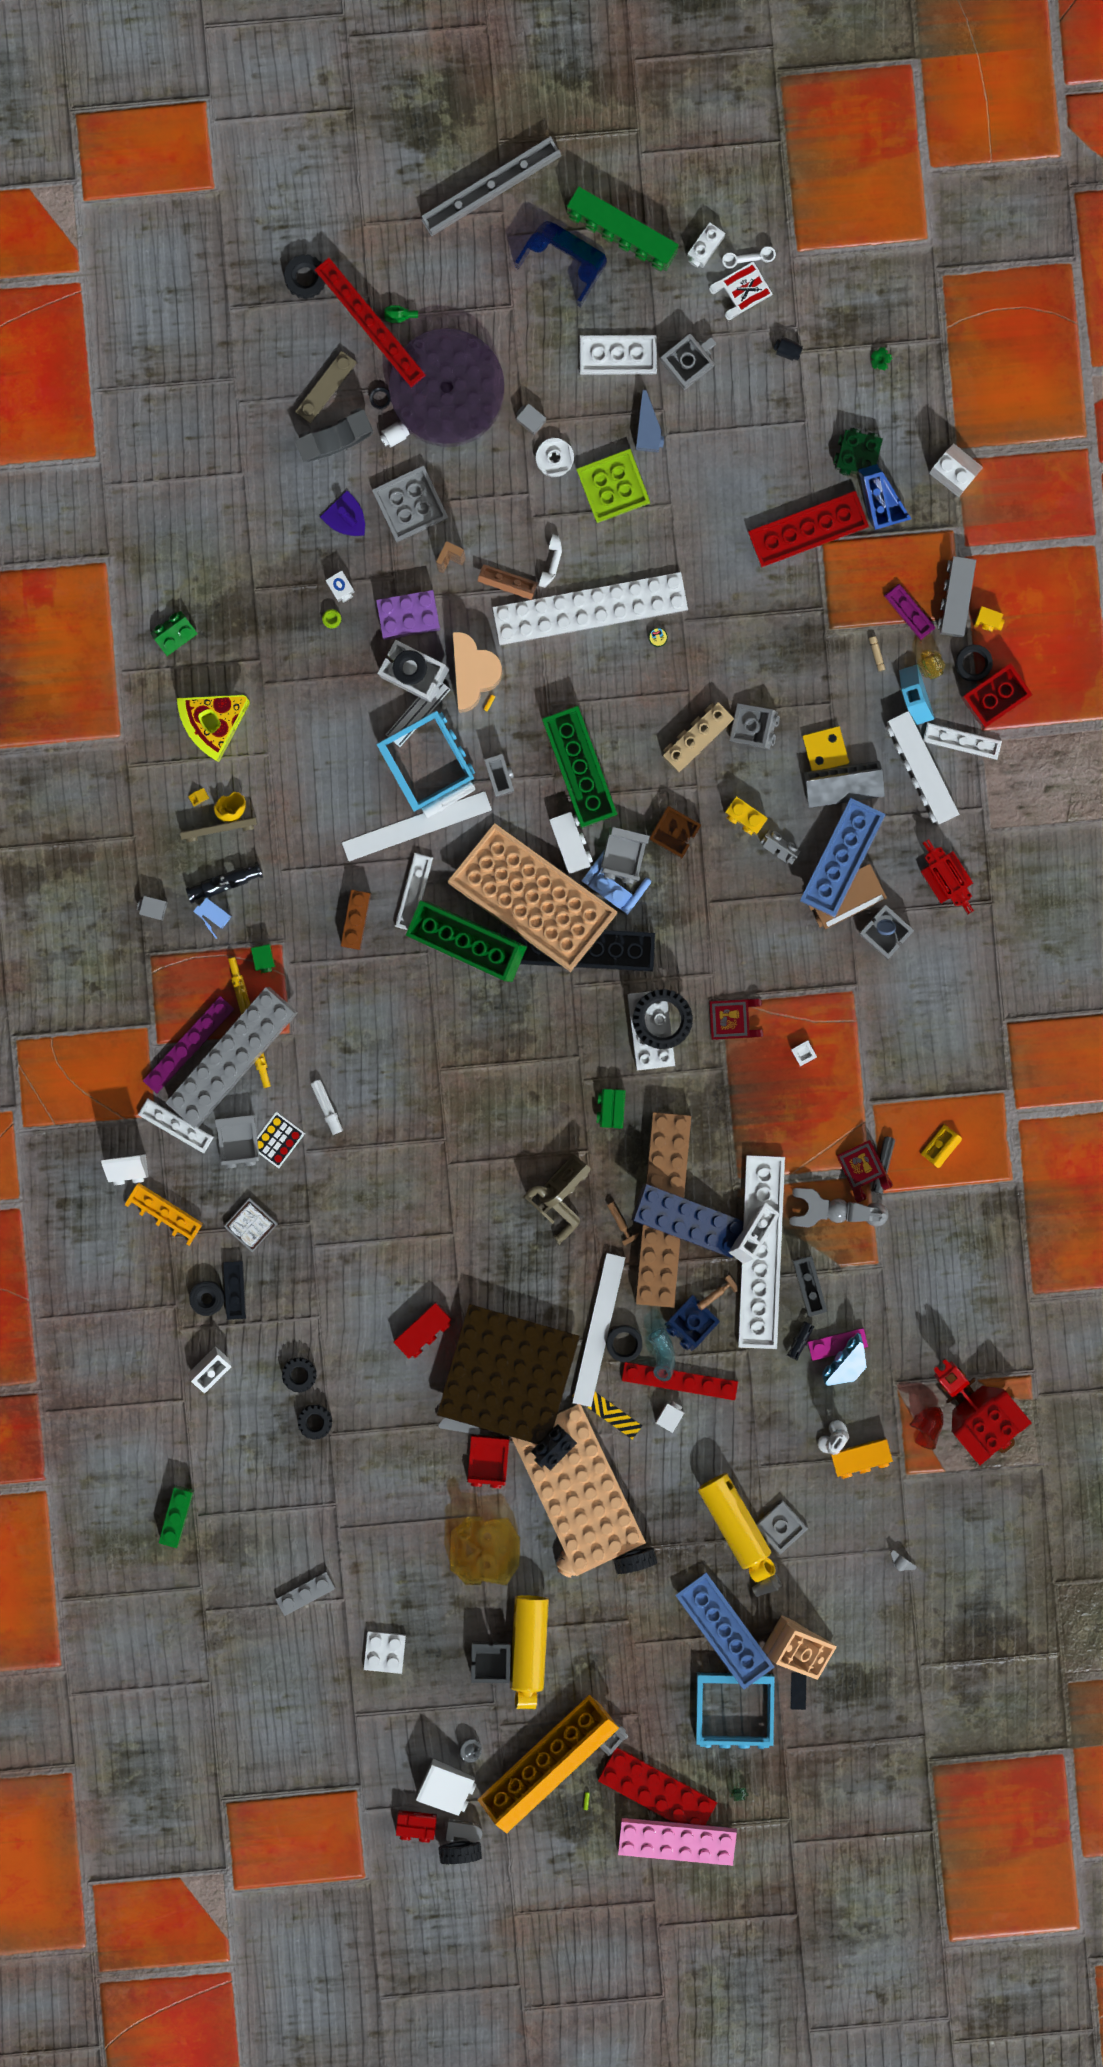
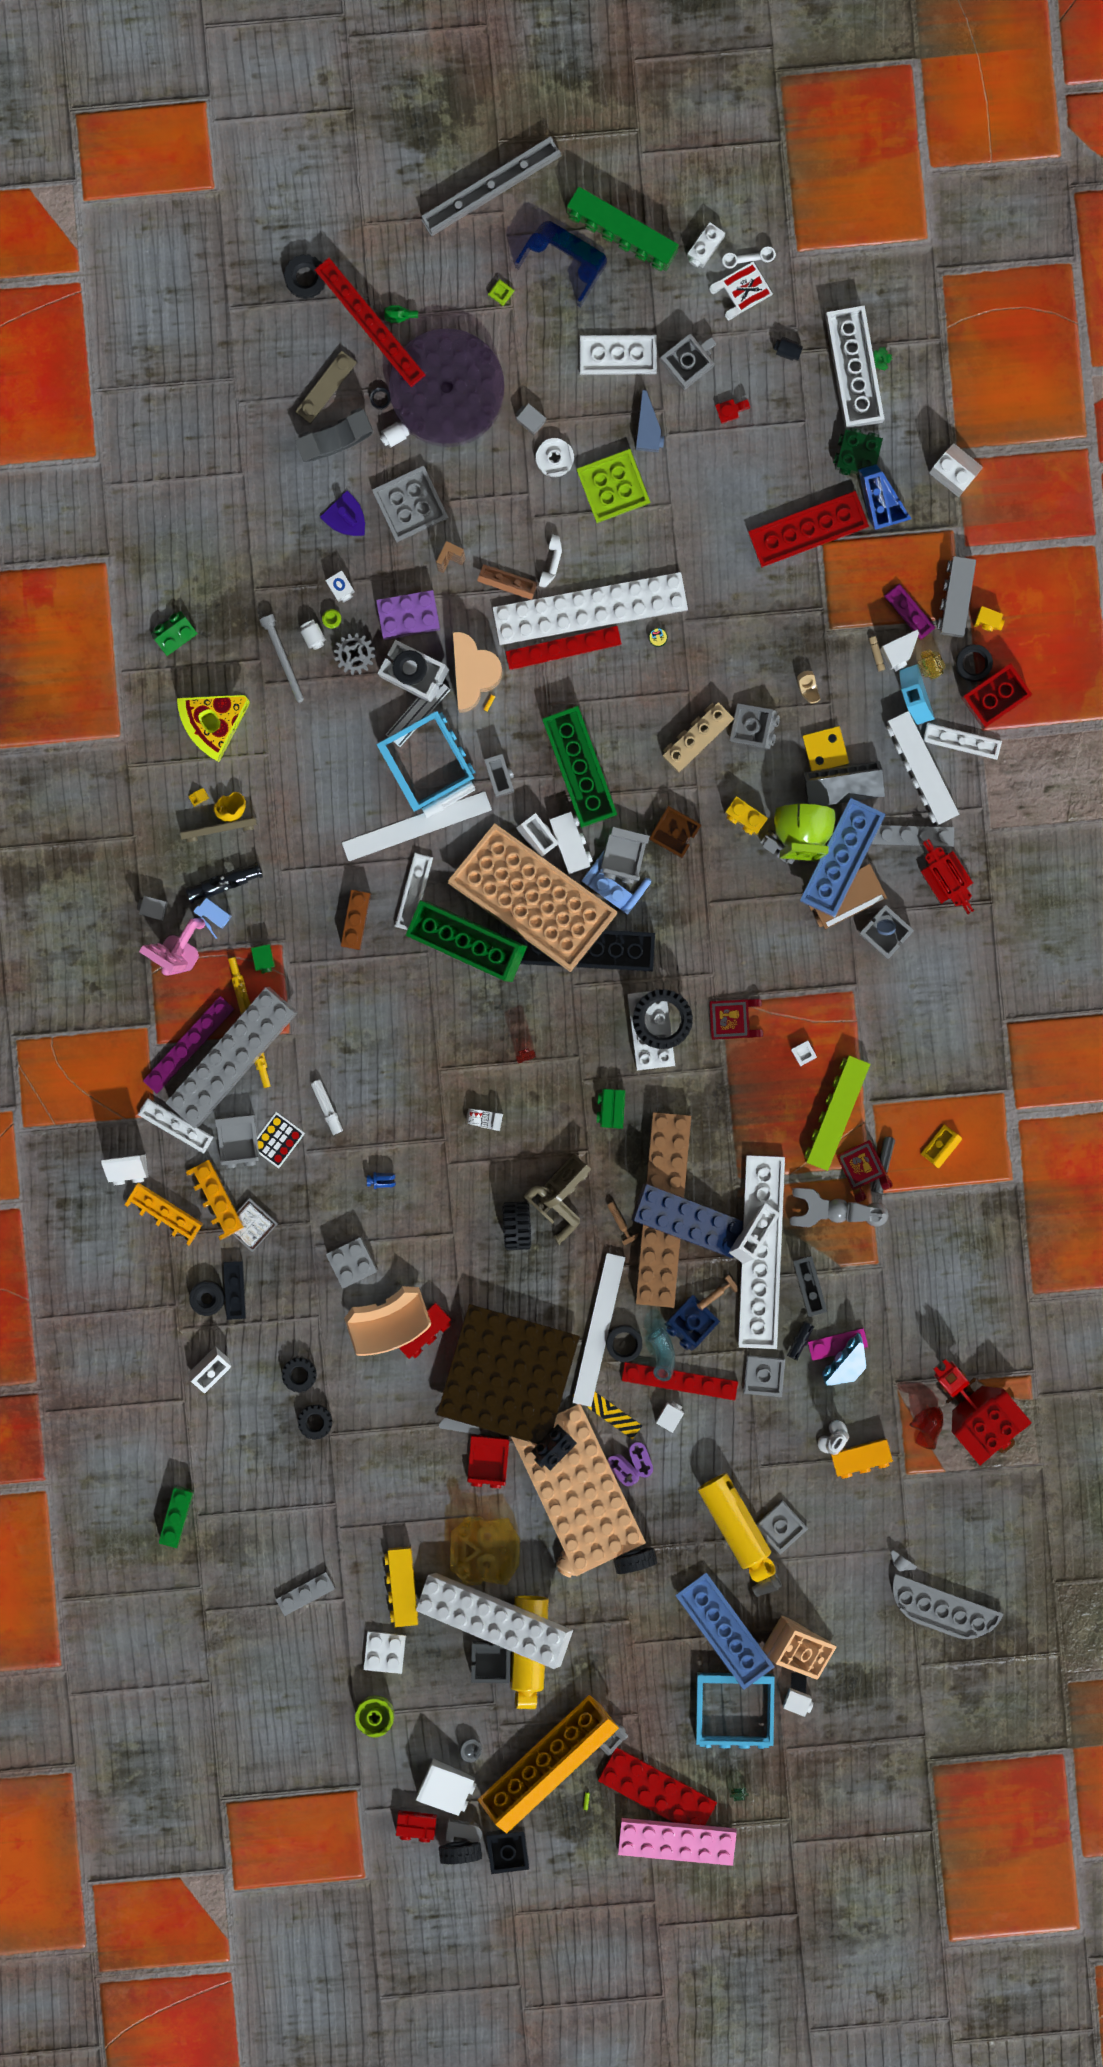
(175, 953): none -> bright pink plate
(217, 1198): none -> light orange hinge
(268, 623): none -> light grey piece
(312, 635): none -> white brick
(352, 1262): none -> light grey brick
(362, 658): none -> light grey gear
(381, 1180): none -> blue arm
(381, 1707): none -> lime brick
(390, 1325): none -> light nougat panel
(402, 1586): none -> yellow brick
(484, 1119): none -> white leg
(494, 1620): none -> white brick
(501, 292): none -> lime tile
(507, 1850): none -> black brick
(516, 1225): none -> black tyre
(525, 1055): none -> clear red plate
(537, 835): none -> white brick
(563, 648): none -> red plate
(623, 1469): none -> medium lavender beam
(645, 1457): none -> medium lavender beam
(729, 410): none -> red plate
(764, 1376): none -> light grey tile
(798, 1702): none -> white brick
(806, 834): none -> lime plate
(808, 686): none -> tan hair
(837, 1113): none -> lime brick
(854, 367): none -> white brick
(899, 651): none -> white slope
(914, 836): none -> light grey plate
(943, 1610): none -> light grey plate

